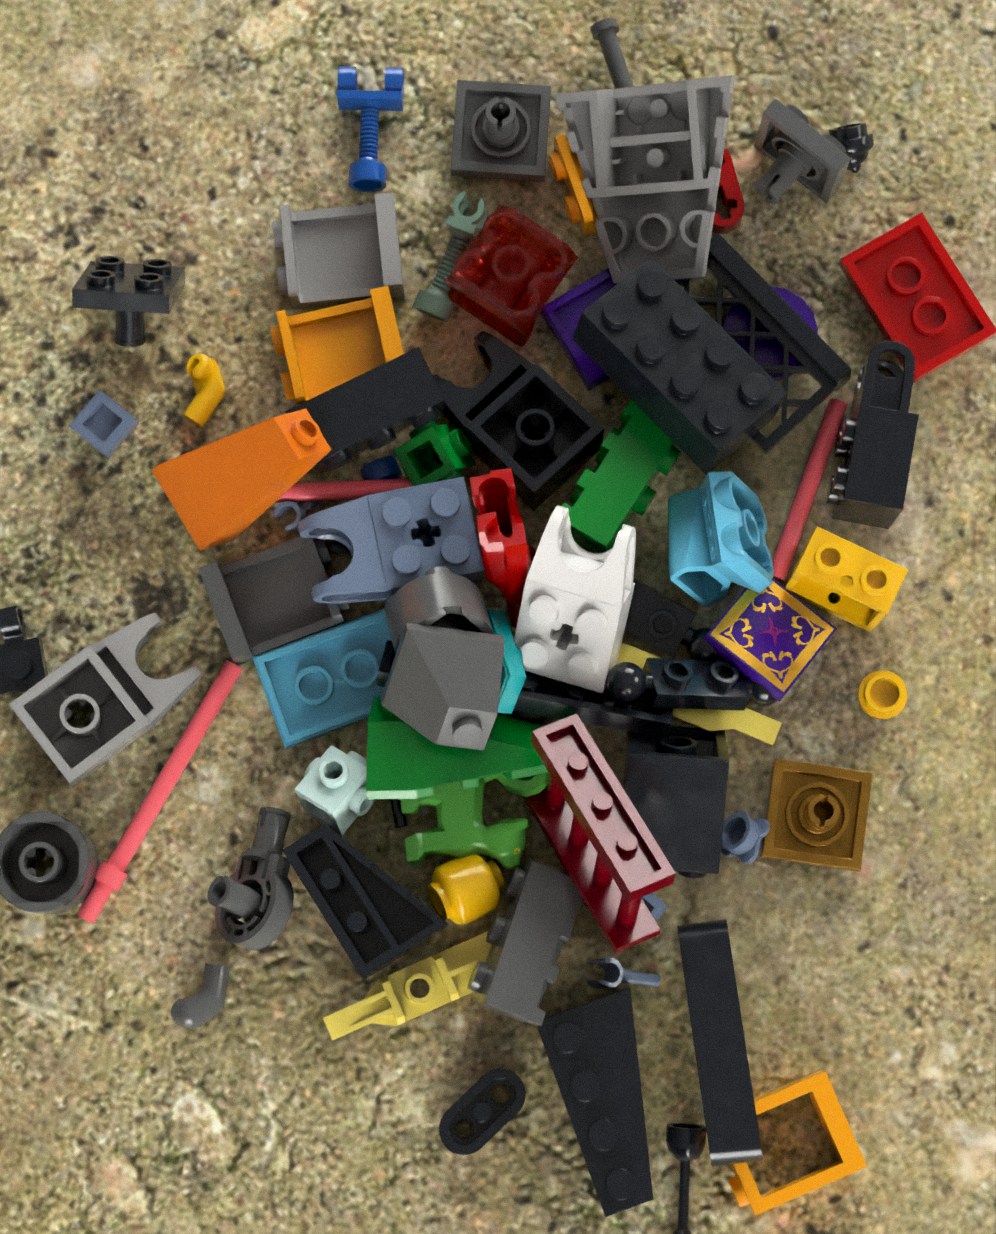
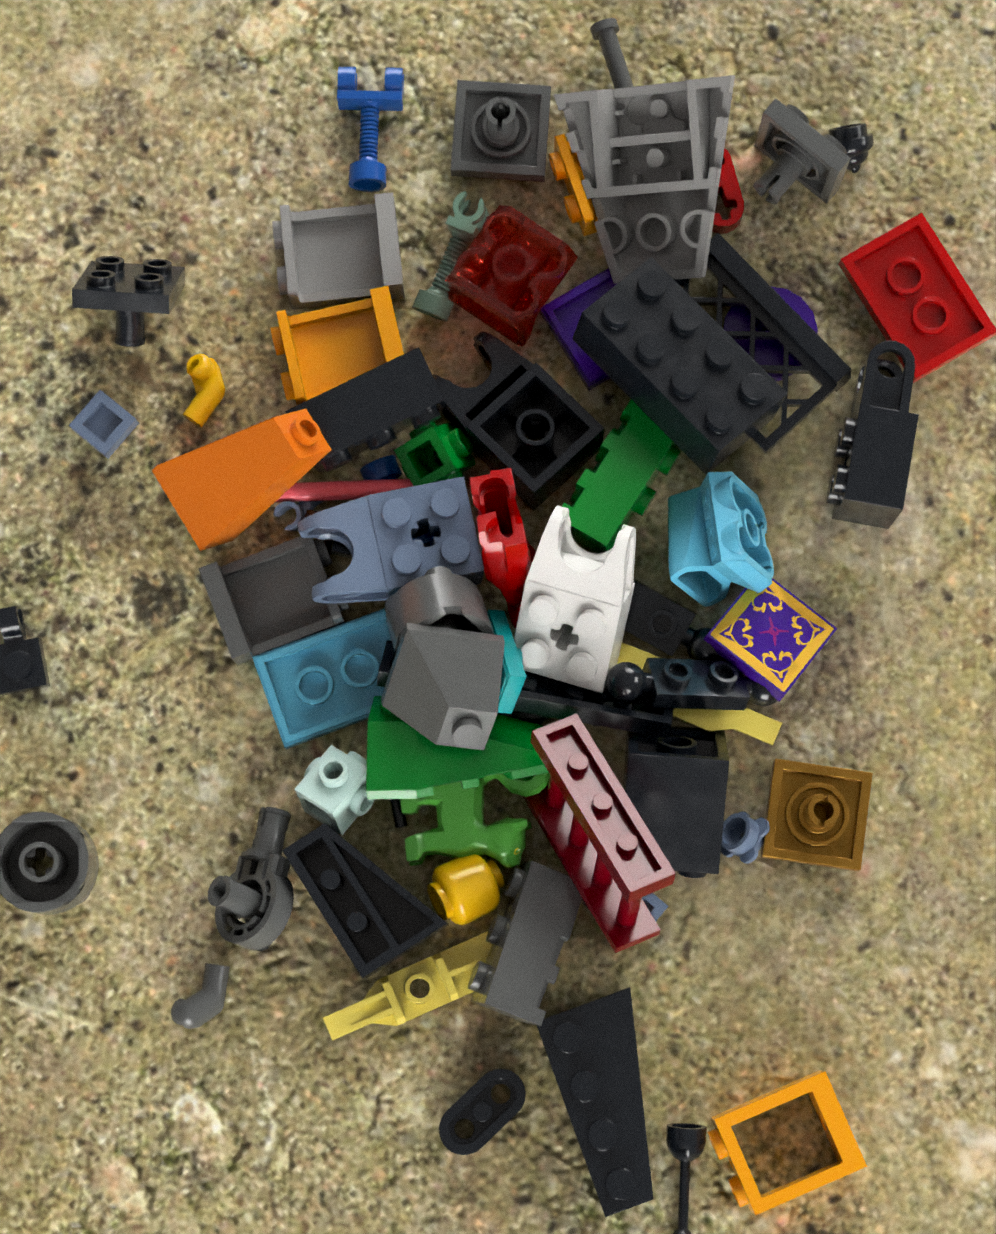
(111, 874): coral bar -> none
(116, 689): light grey brick -> none
(617, 974): sand blue hand -> none
(719, 1043): black beam -> none
(808, 488): coral bar -> none
(858, 576): yellow window -> none
(882, 694): yellow plate -> none

